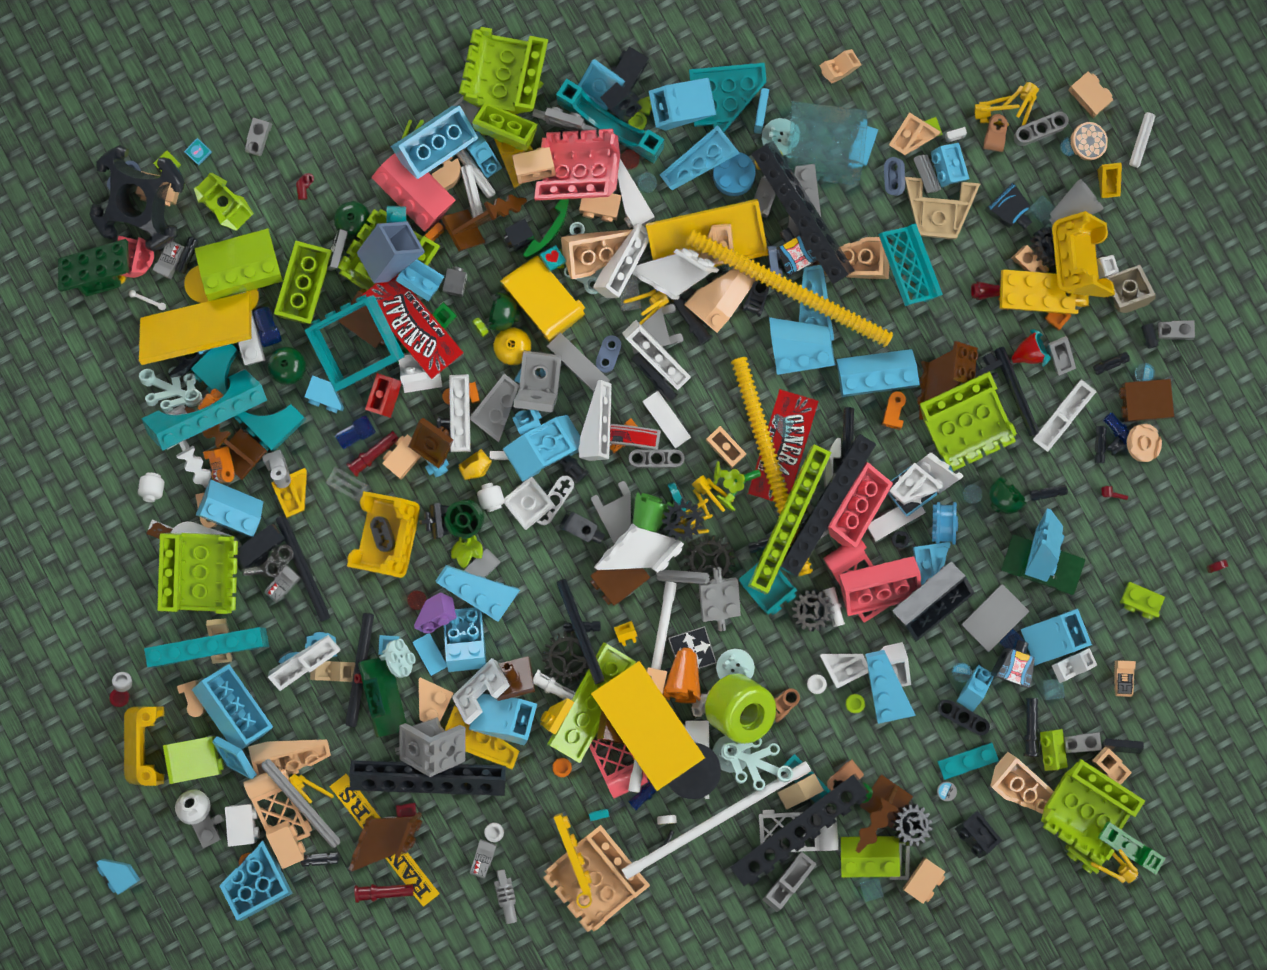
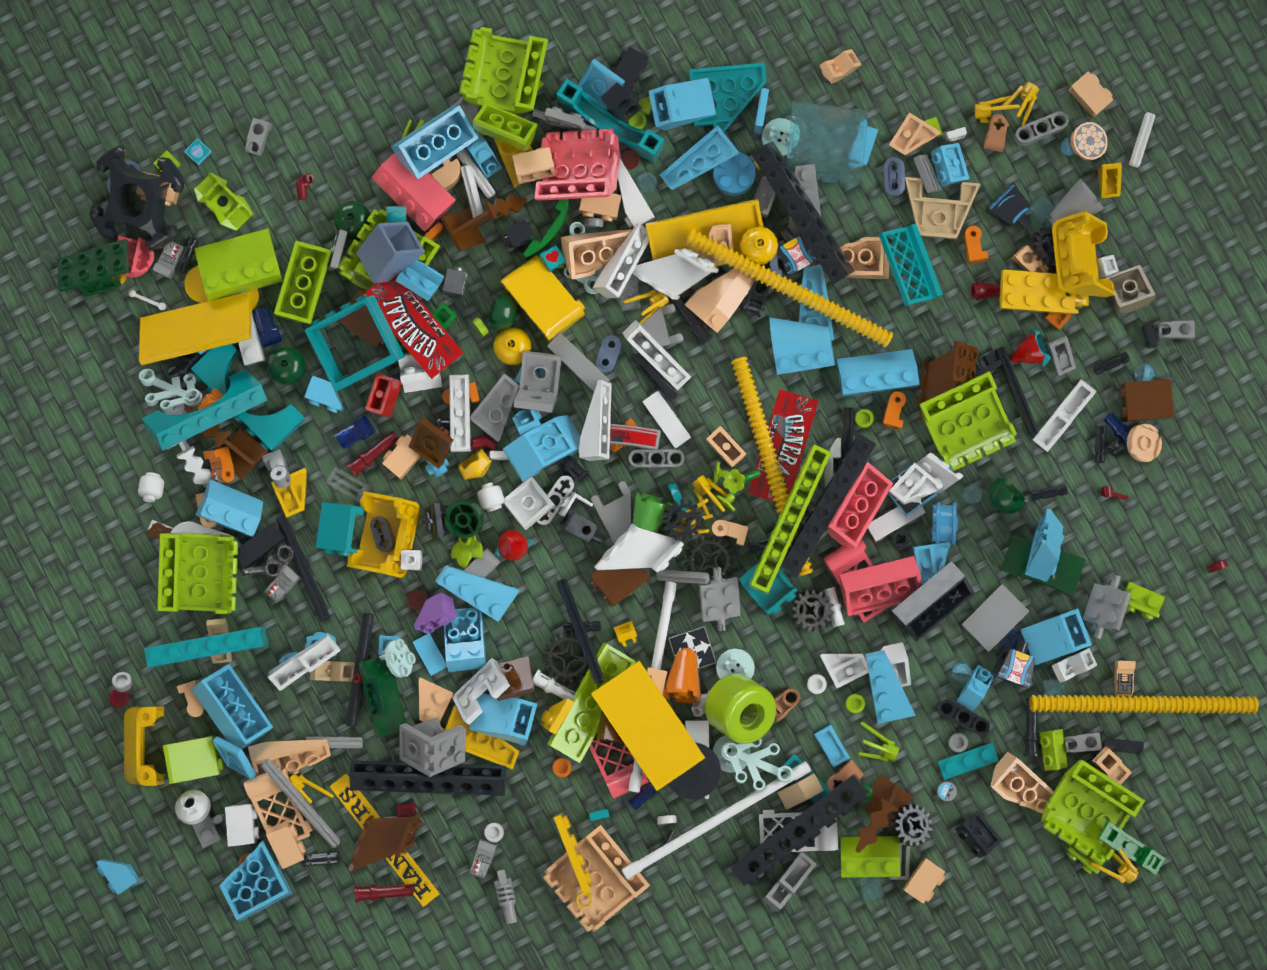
(337, 528): none -> teal panel
(341, 742): none -> light grey axle
(411, 560): none -> white bracket
(480, 441): none -> dark red arm
(512, 545): none -> red hat
(567, 502): none -> white bracket
(593, 223): none -> light grey tile
(724, 528): none -> light nougat leg
(759, 254): none -> yellow cylinder
(832, 746): none -> medium azure tile
(864, 418): none -> lime tile
(888, 750): none -> lime plant
(957, 742): none -> light grey tile
(973, 245): none -> orange leg
(1107, 606): none -> light grey plate
(1144, 704): none -> yellow piece

